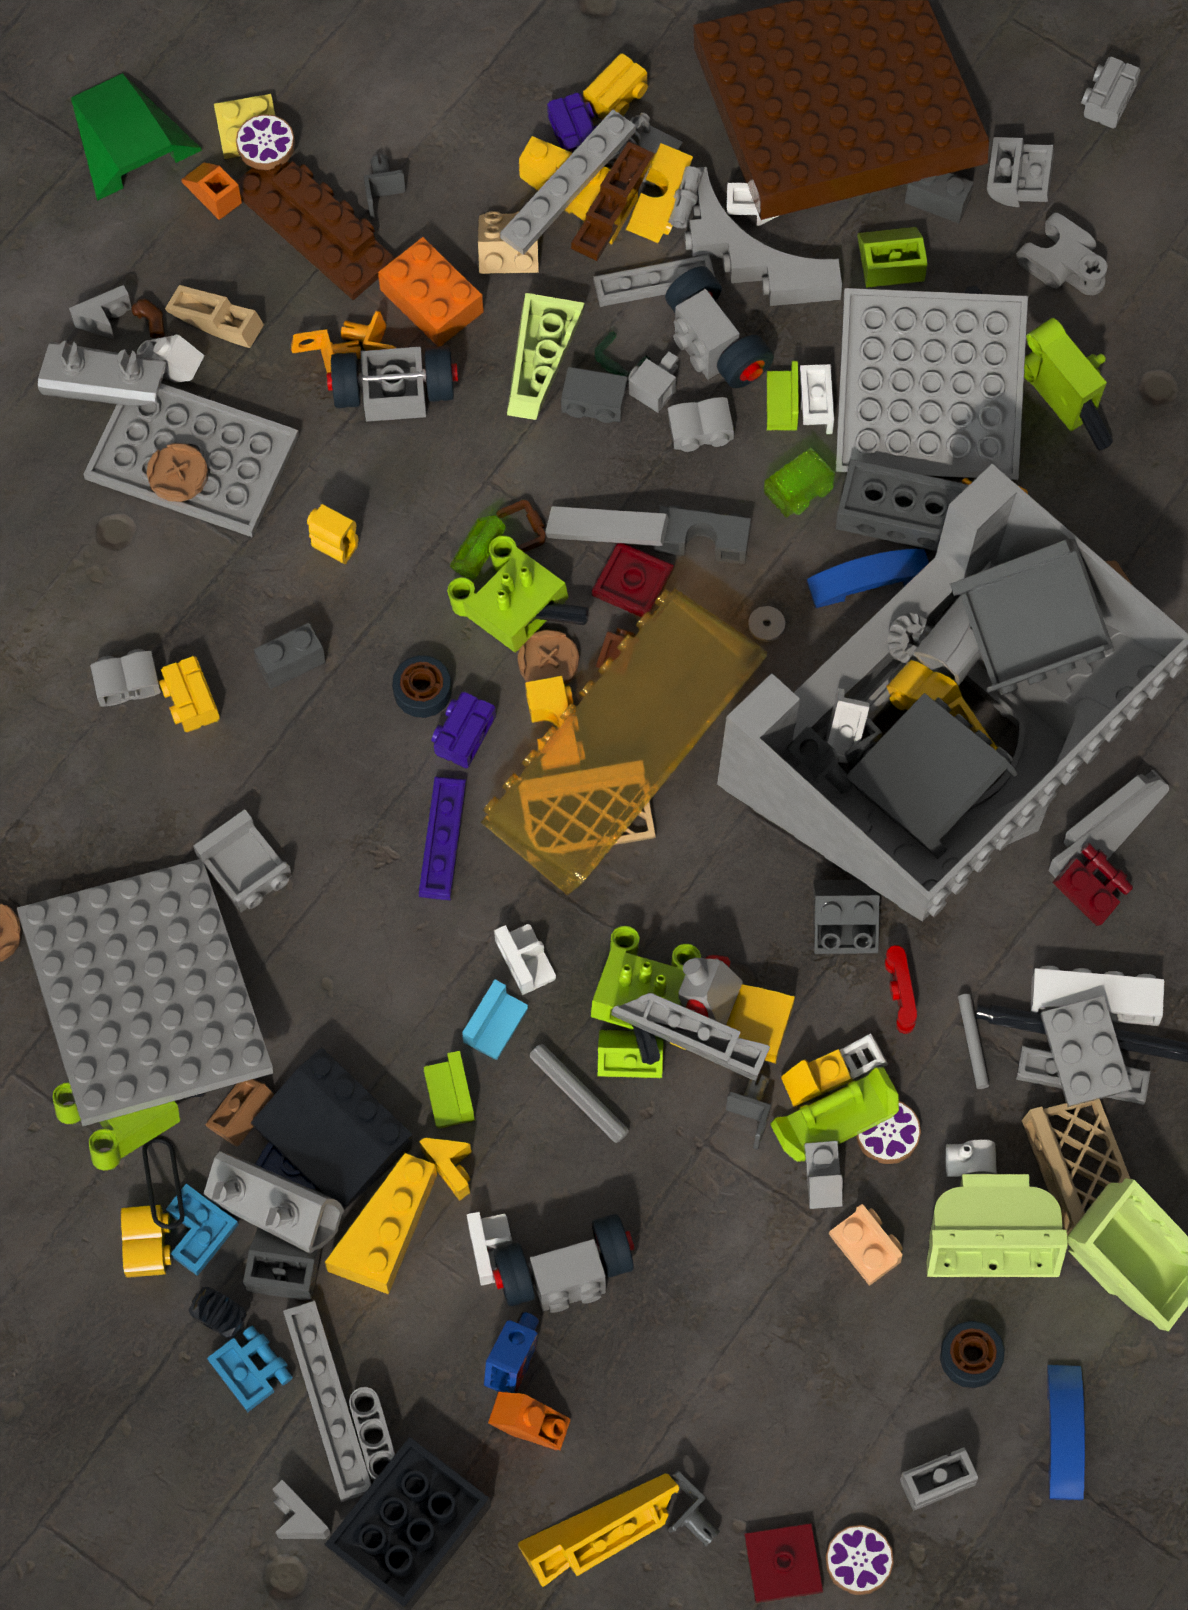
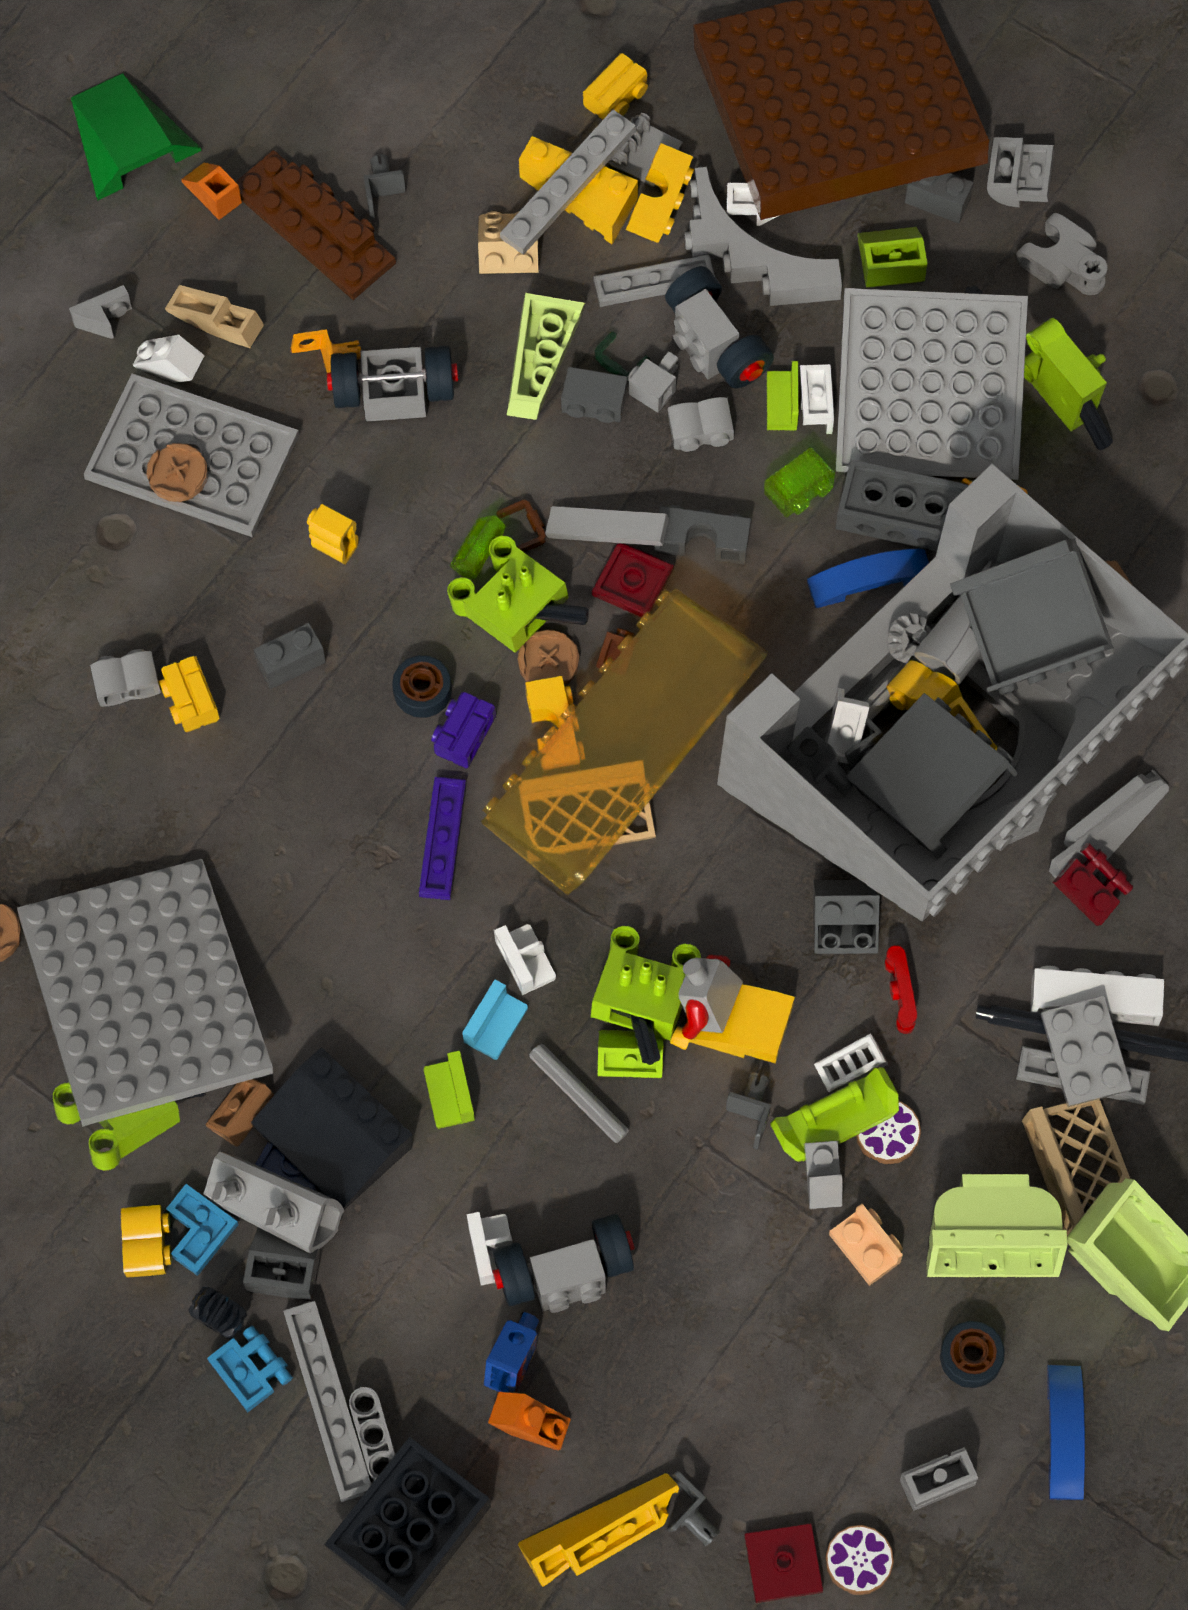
(99, 375): light grey piece -> none
(153, 314): reddish brown arm -> none
(176, 1179): black piece -> none
(234, 113): light yellow plate -> none
(242, 862): light grey panel -> none
(265, 141): tile -> none
(304, 1522): light grey slope -> none
(369, 335): light orange bracket -> none
(382, 1232): yellow wedge -> none
(430, 292): orange brick -> none
(446, 1155): yellow slope -> none
(570, 120): dark purple brick -> none
(612, 201): reddish brown slope -> none
(685, 197): light grey pin -> none
(694, 1033): light grey wedge -> none
(763, 632): light grey wheel -> none
(816, 1077): yellow slope -> none
(971, 1158): white piece -> none
(973, 1041): light grey bar -> none
(1111, 92): light grey brick -> none

